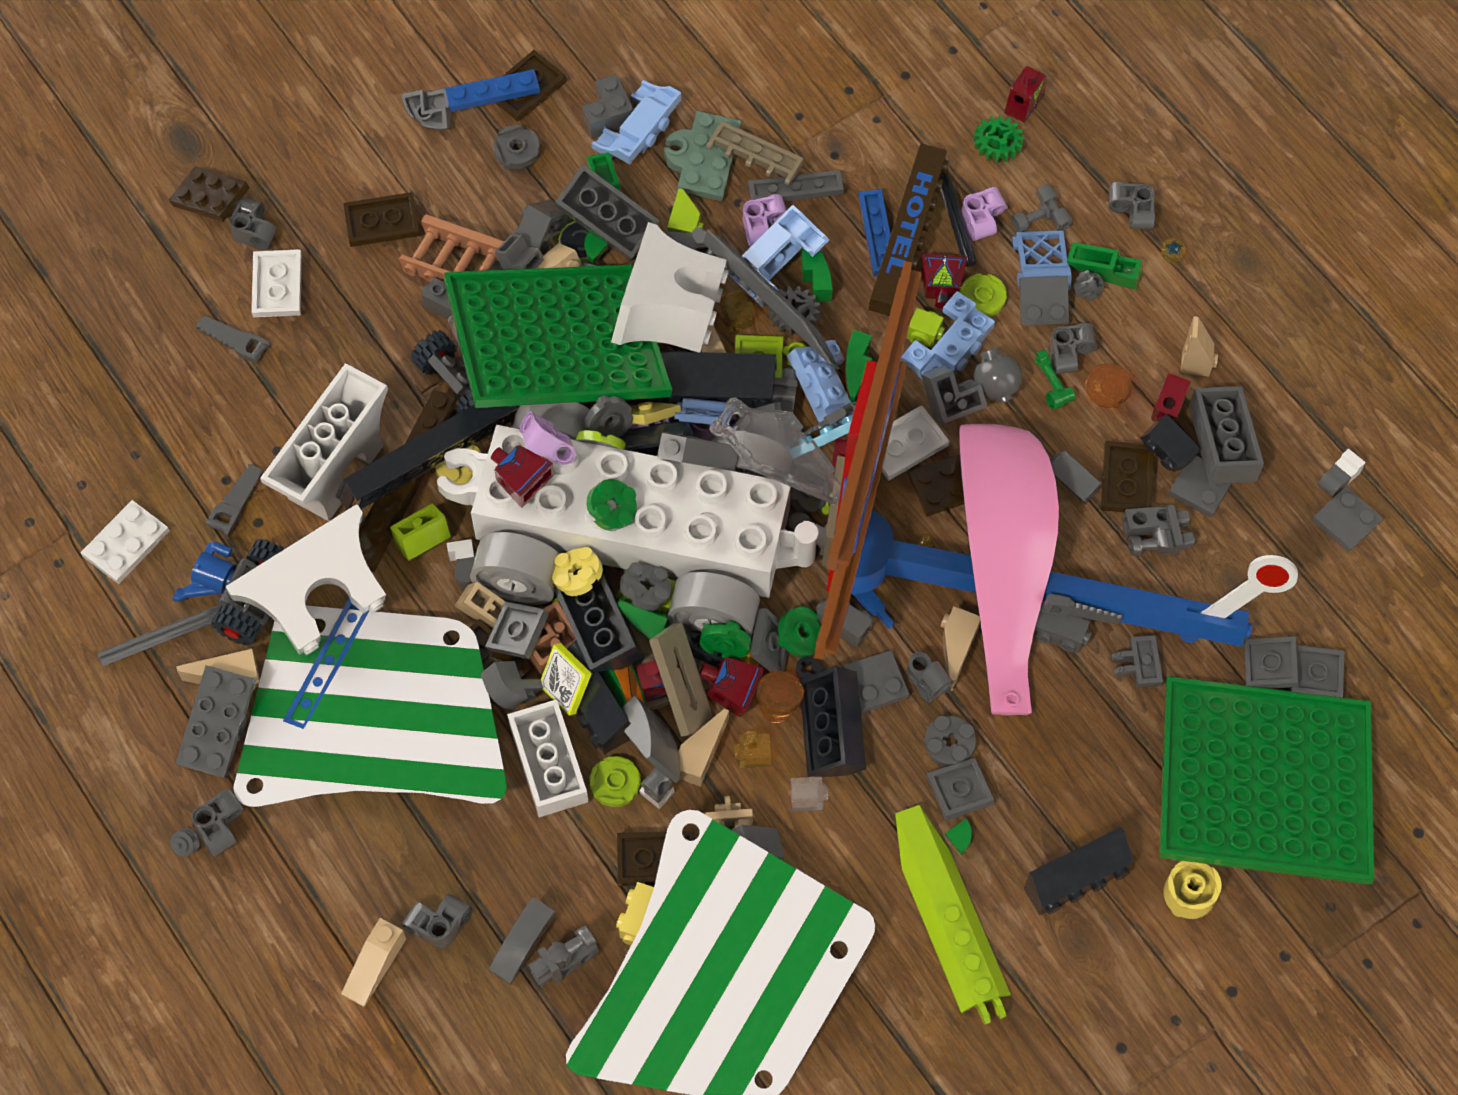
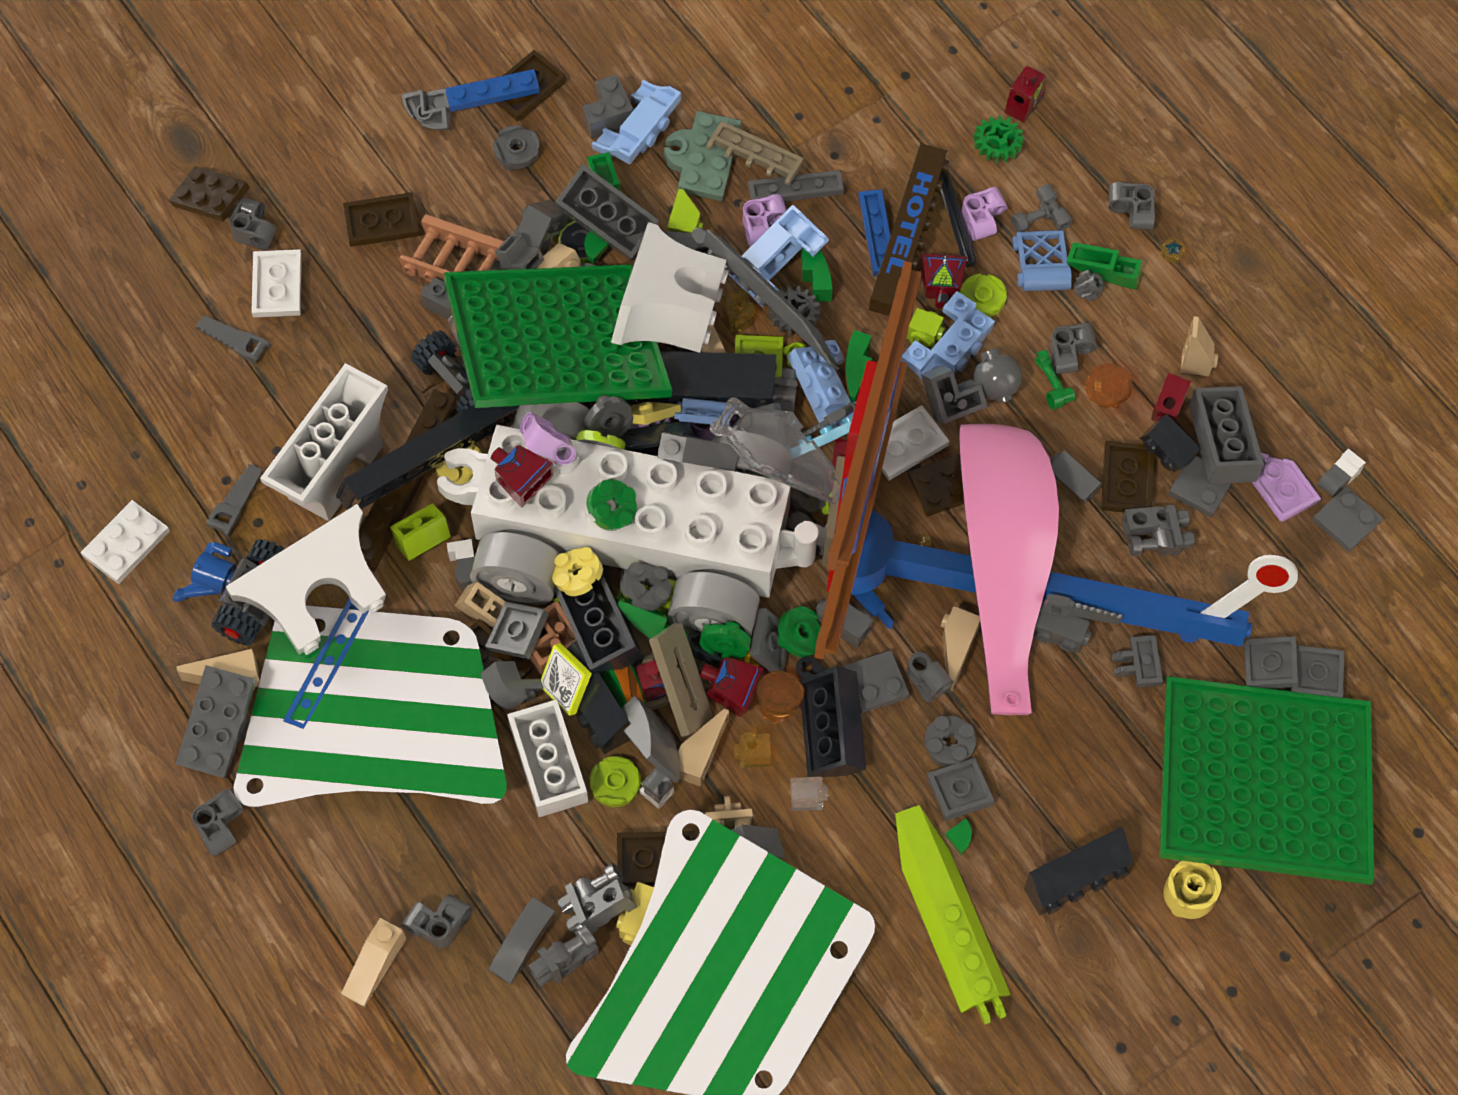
(158, 636): dark grey axle -> none
(185, 842): dark grey wheel -> none
(596, 900): none -> dark grey hips
(1044, 300): dark grey plate -> none
(1285, 487): none -> lavender tile

